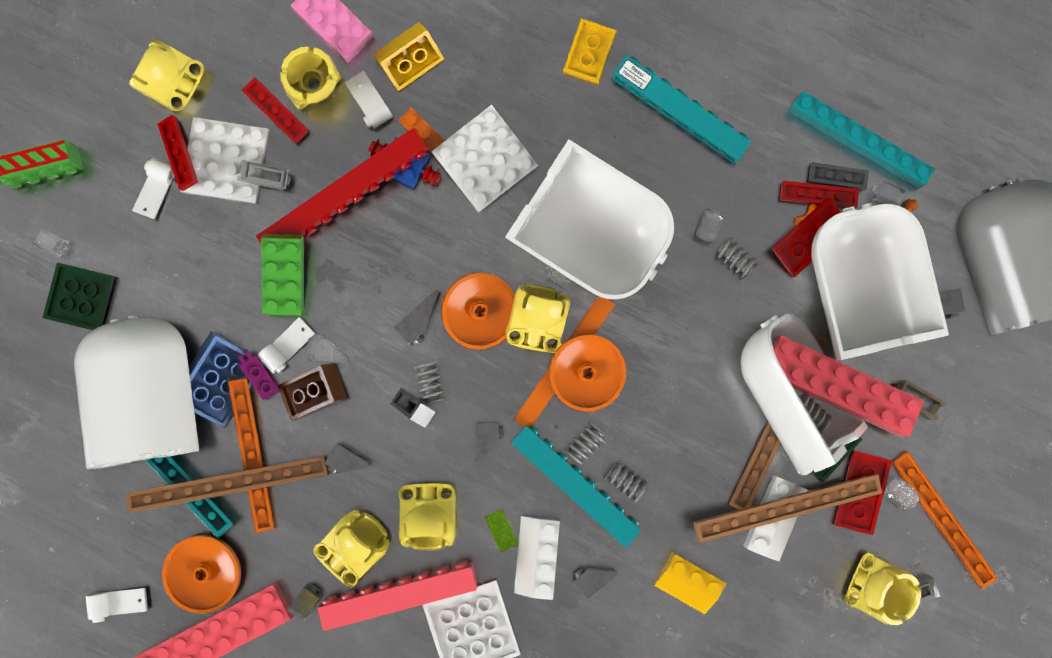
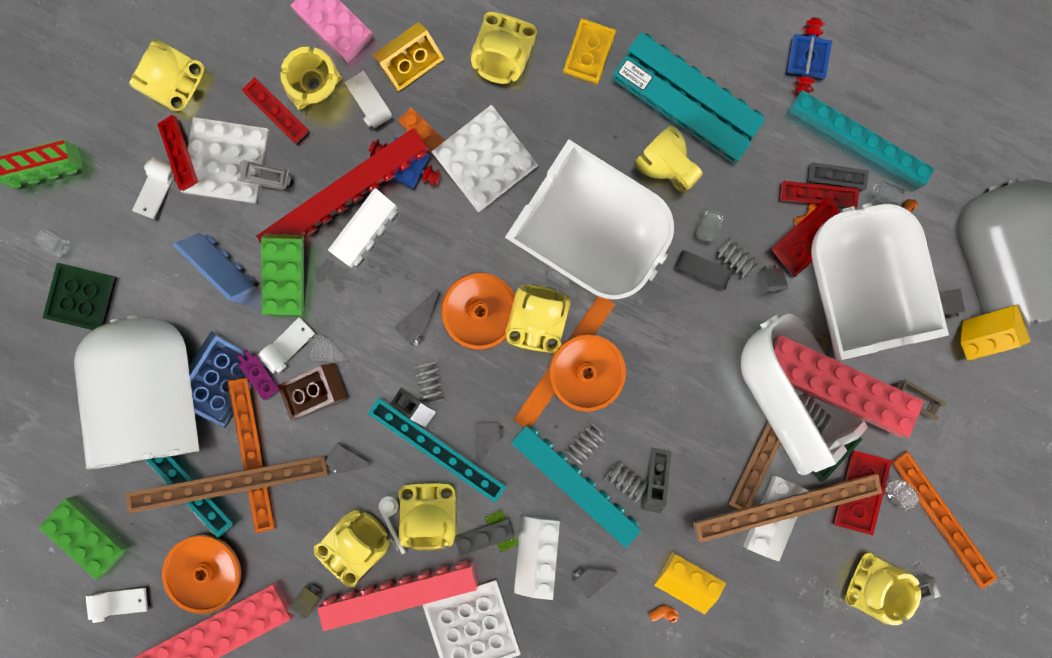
(83, 537): none -> bright green brick
(217, 267): none -> medium blue slope
(363, 228): none -> white slope
(389, 506): none -> white door
(437, 449): none -> teal brick
(484, 537): none -> dark grey plate
(502, 47): none -> light yellow piece
(657, 477): none -> flat silver slope
(664, 612): none -> orange arm
(668, 159): none -> light yellow piece
(696, 85): none -> teal brick
(703, 270): none -> dark grey beam
(772, 280): none -> flat silver slope
(809, 55): none -> blue plate
(993, 333): none -> yellow slope

